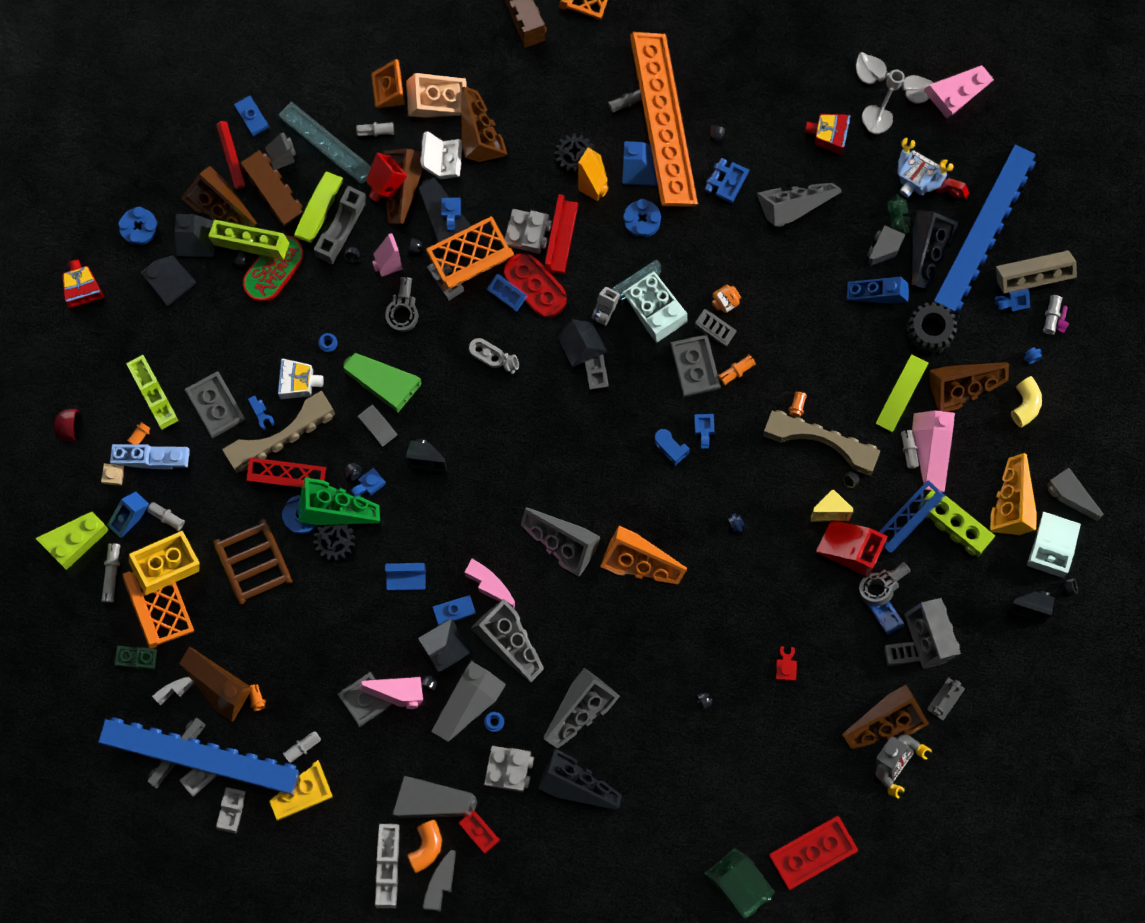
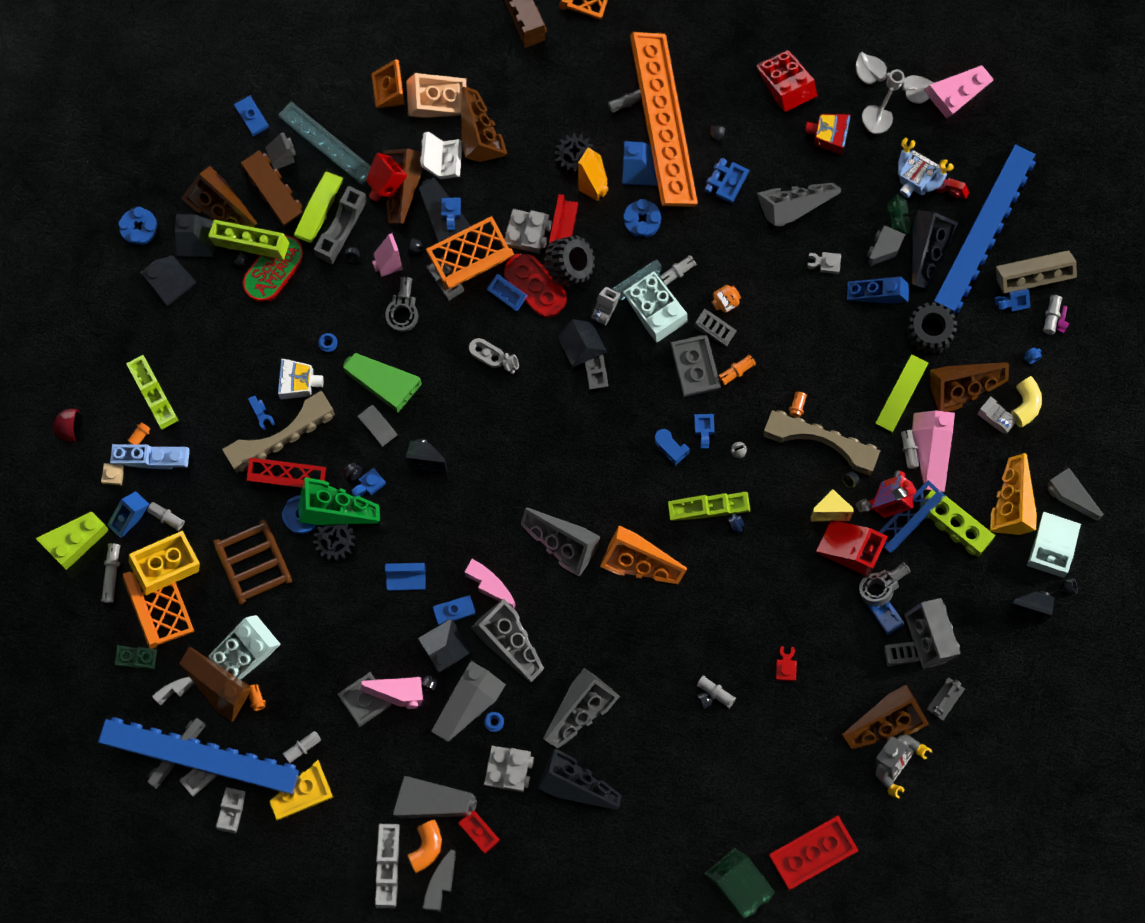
(80, 285): torso -> none
(215, 404): dark grey tile -> none
(230, 155): red axle -> none
(245, 647): none -> light aqua slope
(375, 129): light grey axle -> none
(572, 271): none -> black tyre
(677, 270): none -> light grey pin
(708, 506): none -> lime slope
(716, 692): none -> light grey pin
(739, 453): none -> light grey hinge
(787, 80): none -> red slope
(828, 262): none -> light grey plate
(892, 496): none -> red torso
(997, 416): none -> light grey leg

